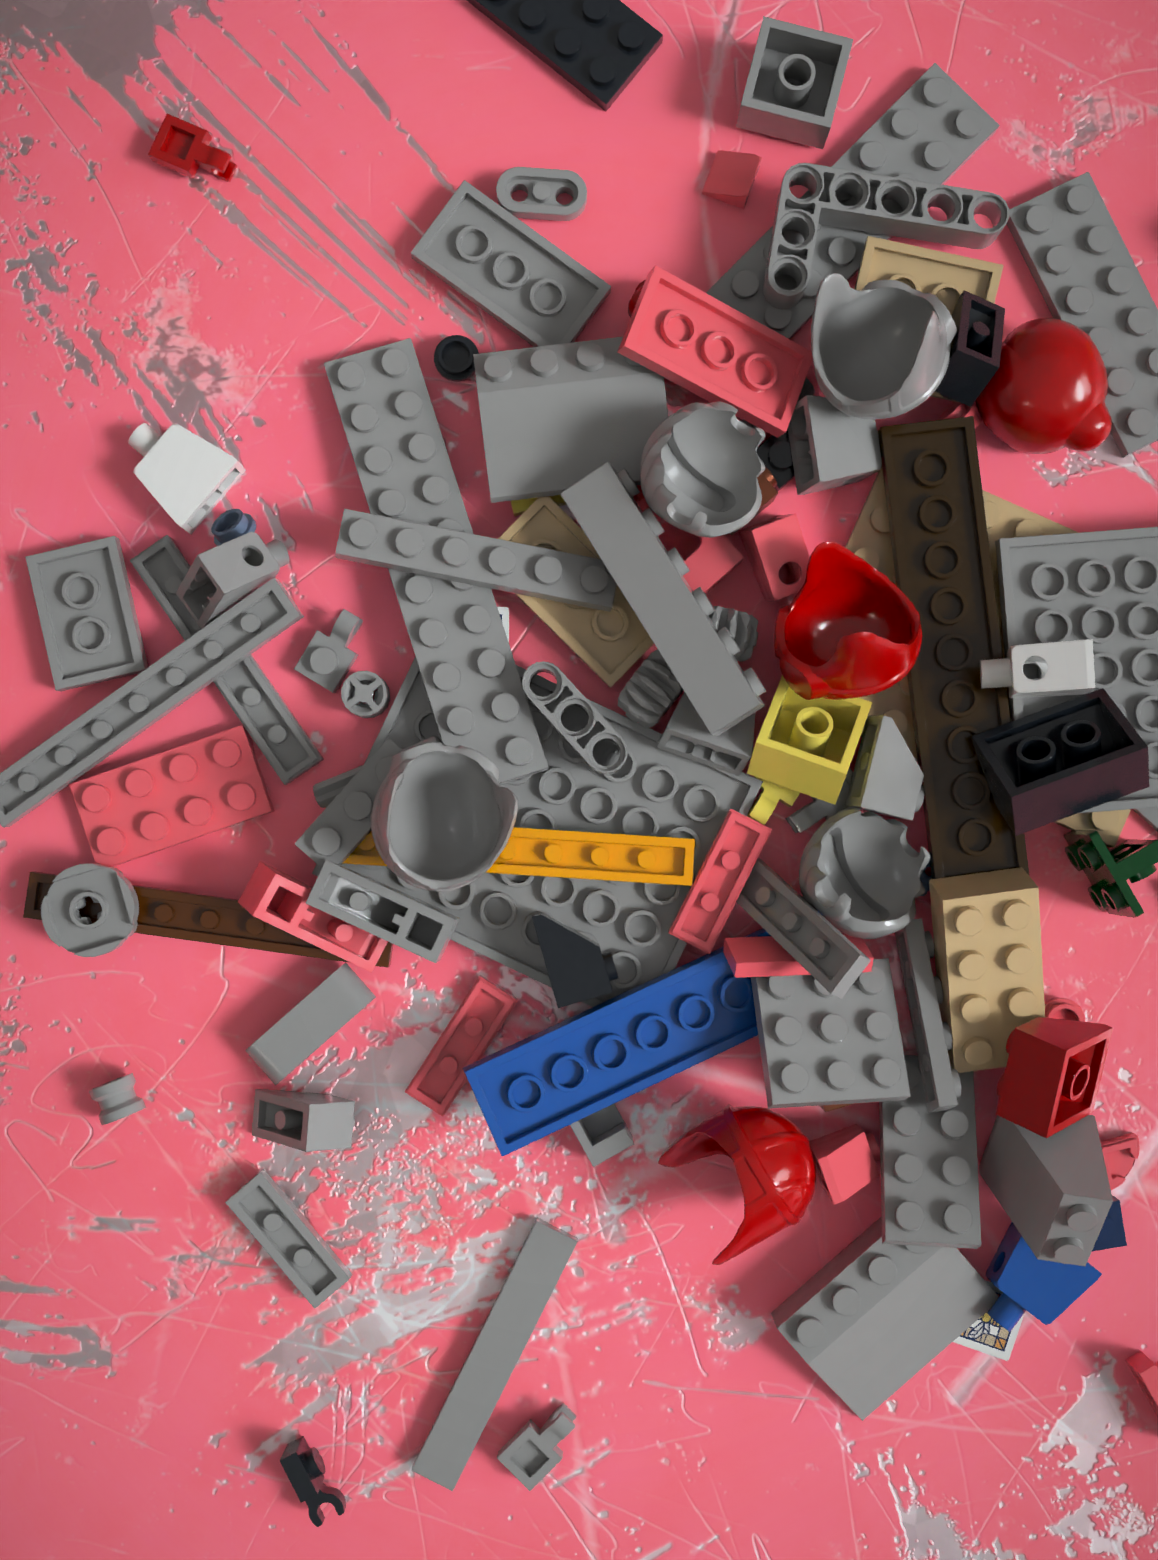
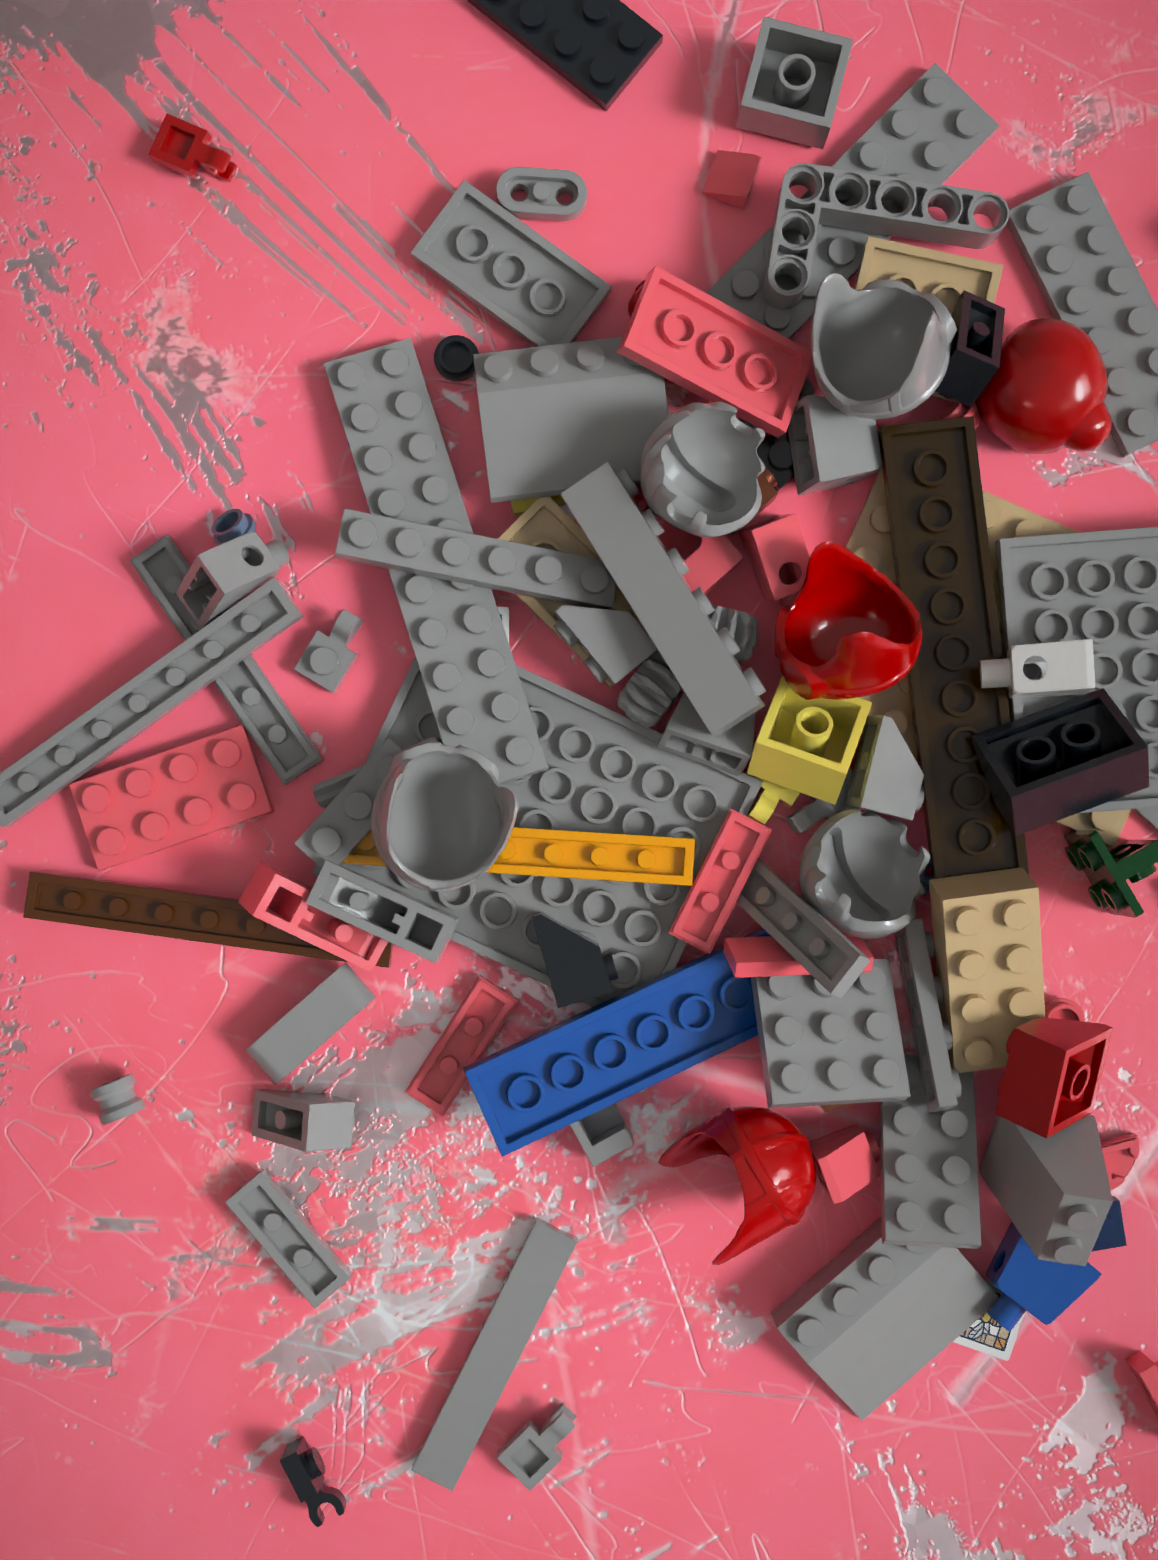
(68, 895): light grey plate -> none
(87, 613): light grey plate -> none
(183, 472): white torso -> none
(361, 688): light grey wheel -> none
(567, 696): light grey beam -> none
(608, 637): none -> light grey slope

